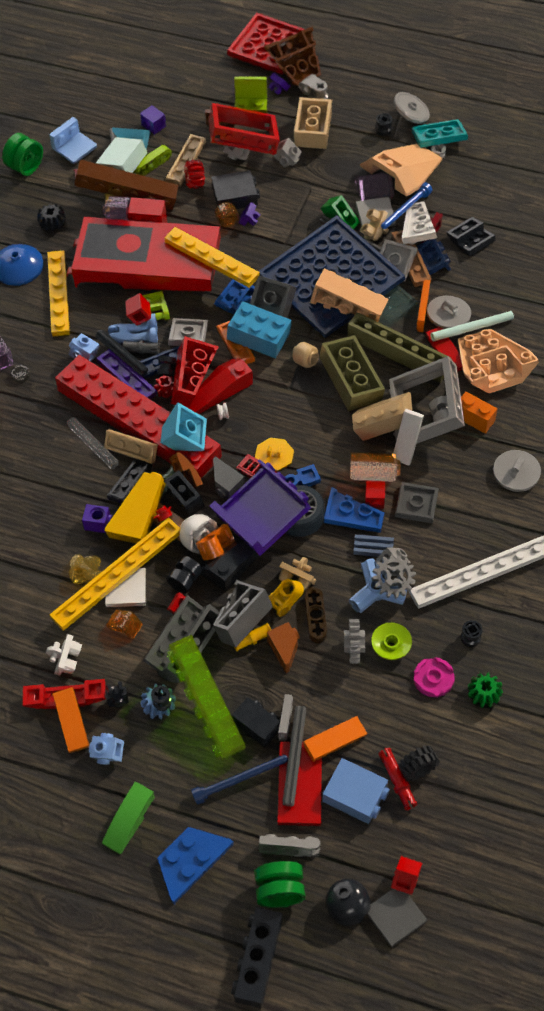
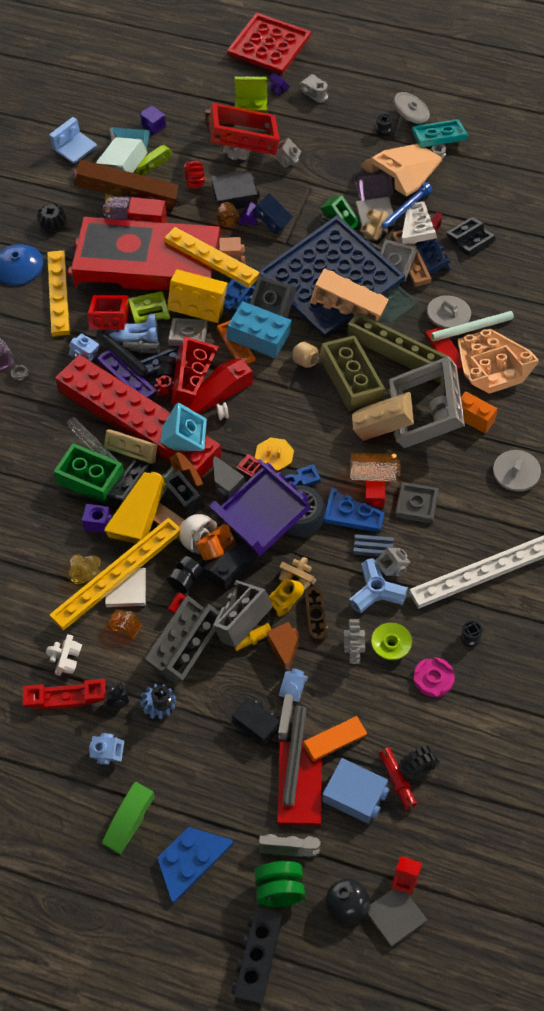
(22, 154): green wheel -> none
(71, 720): orange tile -> none
(88, 473): none -> green brick
(101, 314): none -> red window
(138, 309): red brick -> none
(163, 513): red plate -> none
(189, 152): tan tile -> none
(197, 296): none -> yellow brick
(202, 793): dark blue piece -> none
(206, 697): clear neon green brick -> none
(233, 248): none -> nougat brick
(272, 213): none -> dark blue brick
(293, 684): none -> light blue bracket
(296, 56): reddish brown wedge -> none
(313, 123): tan brick -> none
(399, 581): light grey gear -> none
(408, 436): white tile -> none
(423, 305): orange tile -> none
(492, 692): green gear -> none

